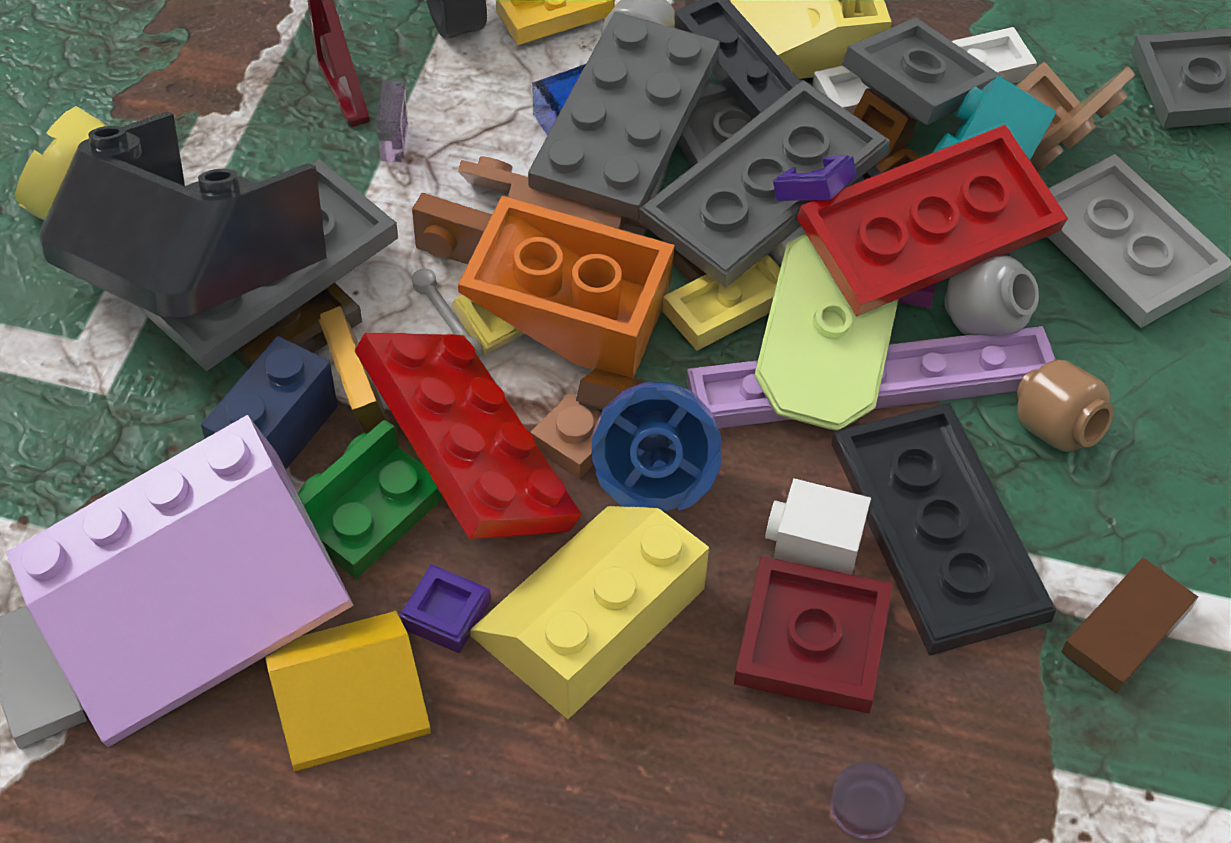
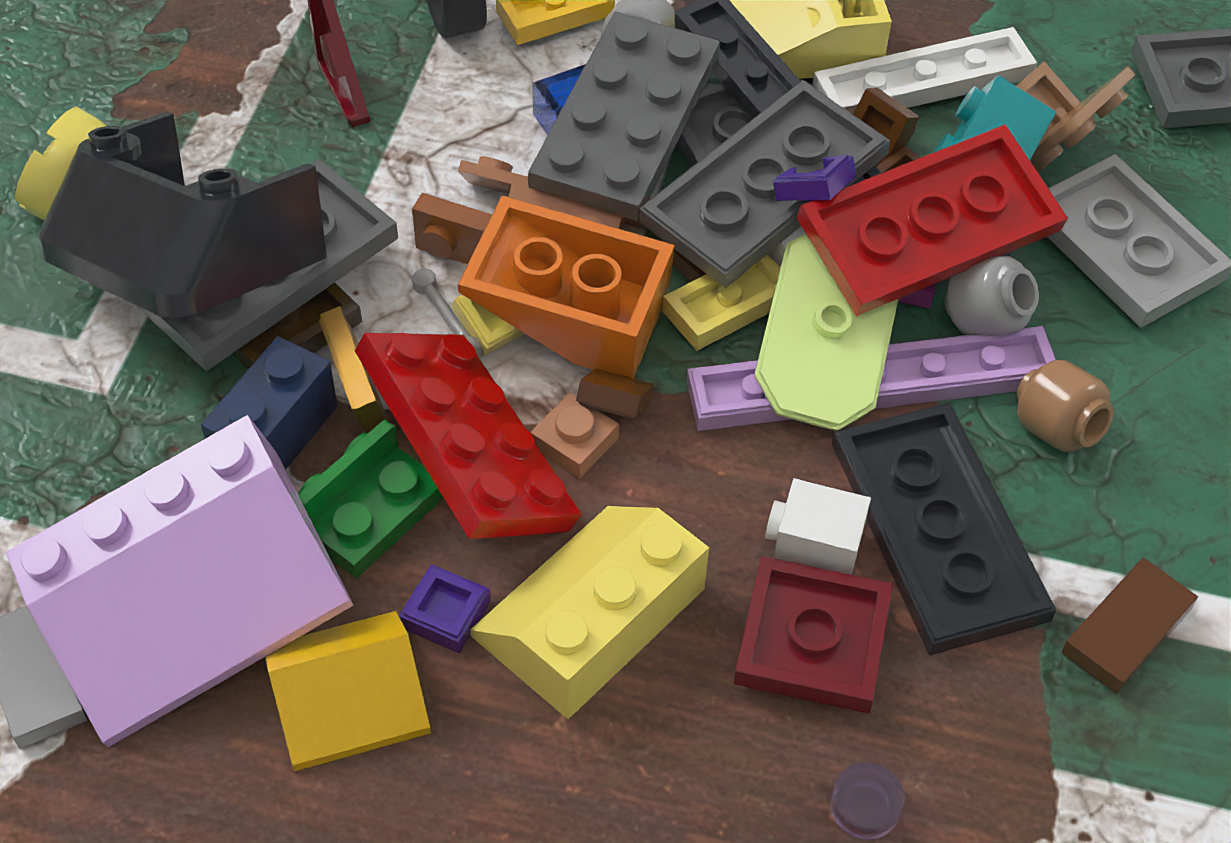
(392, 121): clear purple tile -> none
(656, 447): blue cylinder -> none
(917, 69): dark grey plate -> none

